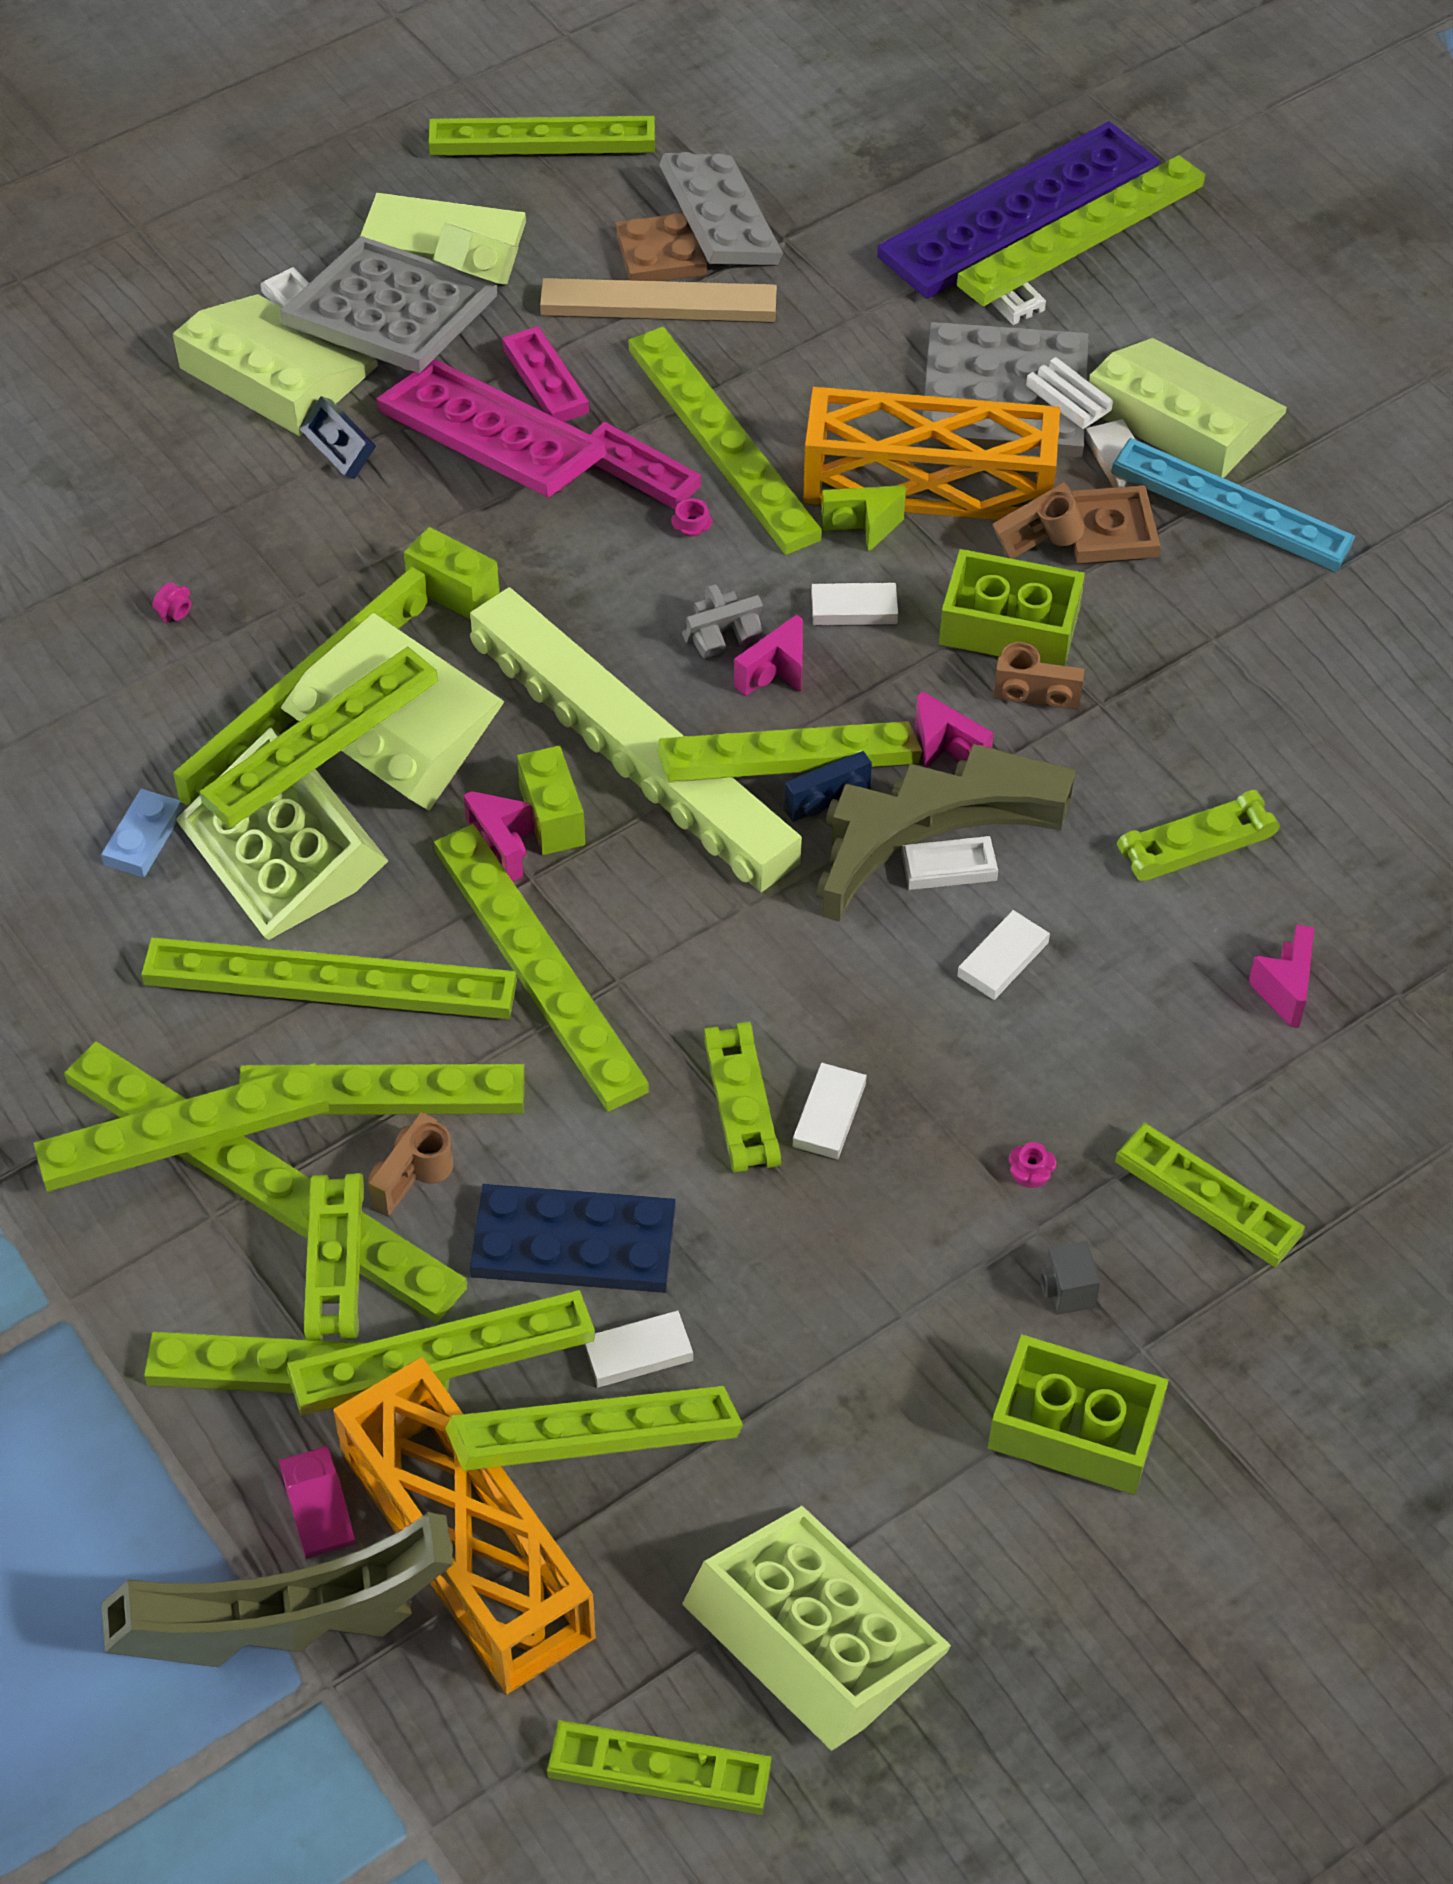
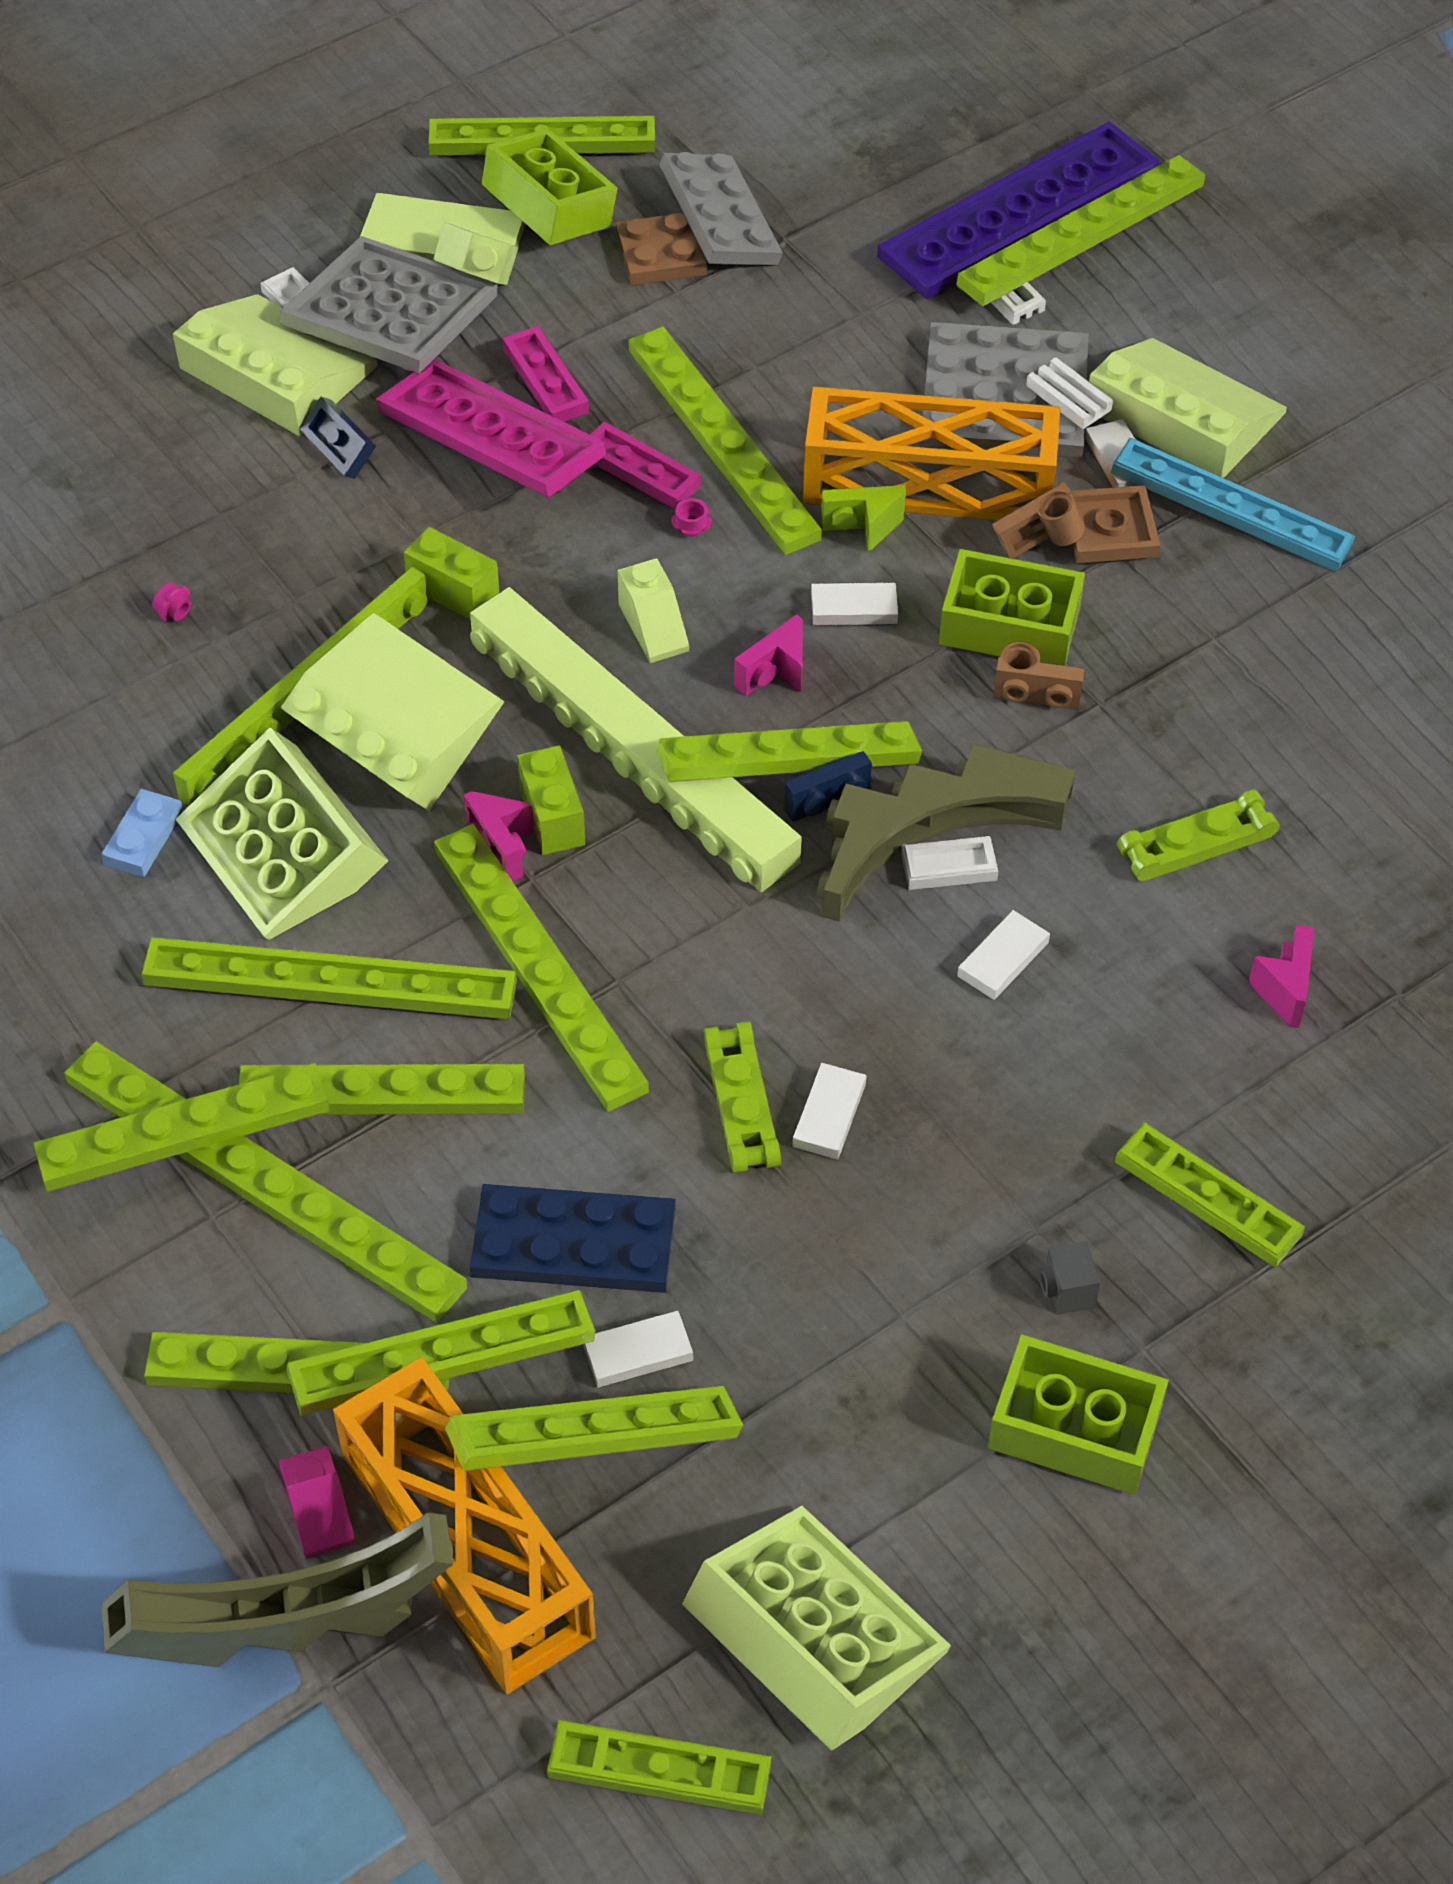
(318, 737): lime plate -> none
(333, 1256): lime plate -> none
(406, 1163): medium nougat plate -> none
(549, 186): none -> lime brick
(652, 610): none -> yellowish green slope
(658, 300): tan tile -> none
(723, 614): light grey hips -> none
(947, 730): dark pink slope -> none
(1029, 1174): dark pink plate -> none

